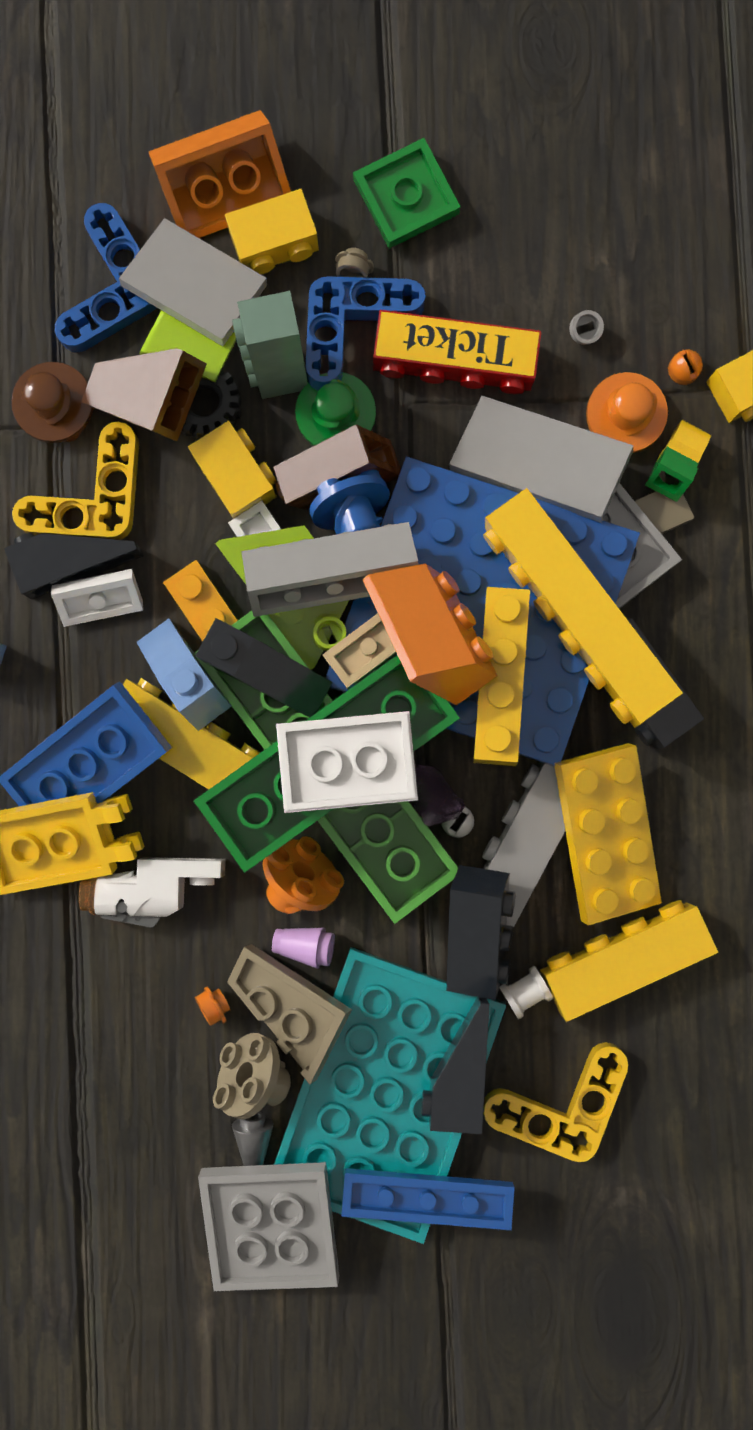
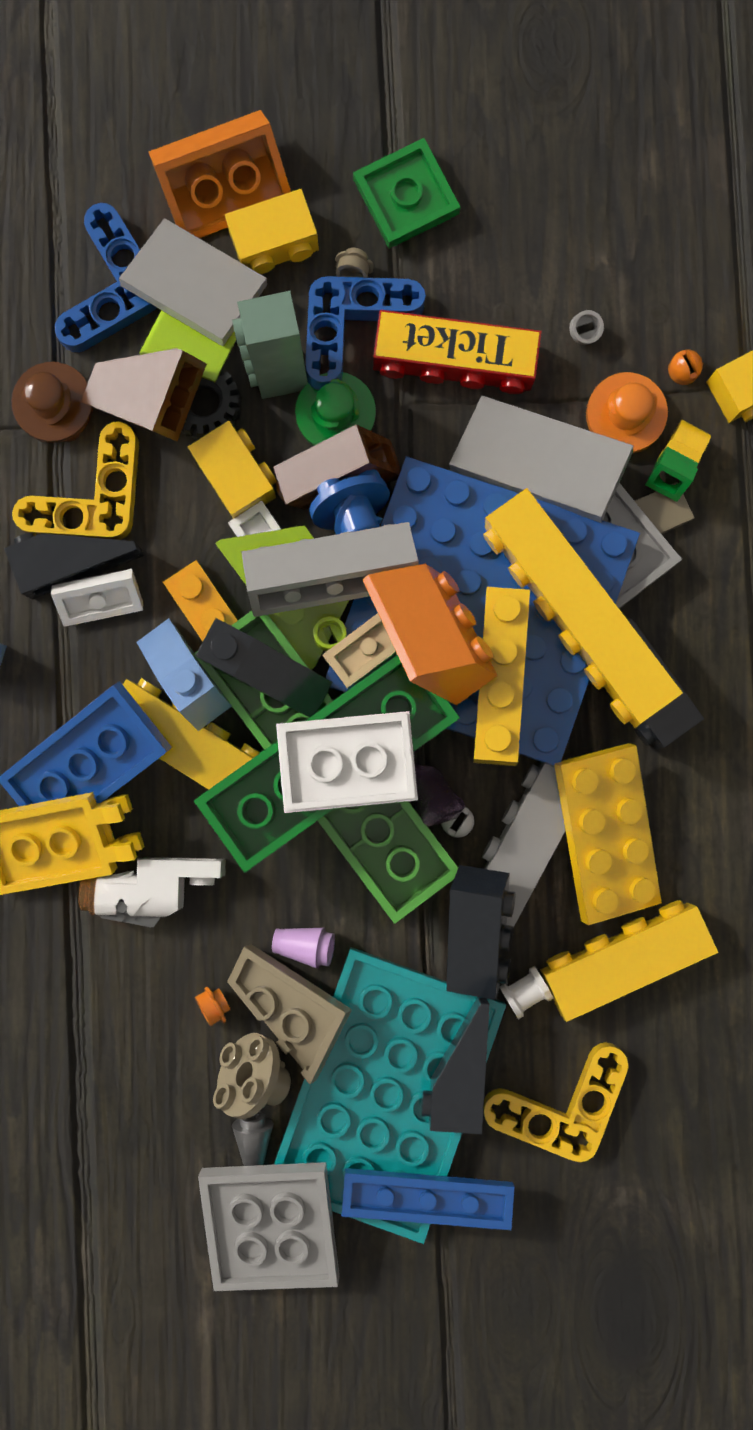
(301, 877): orange plate -> none

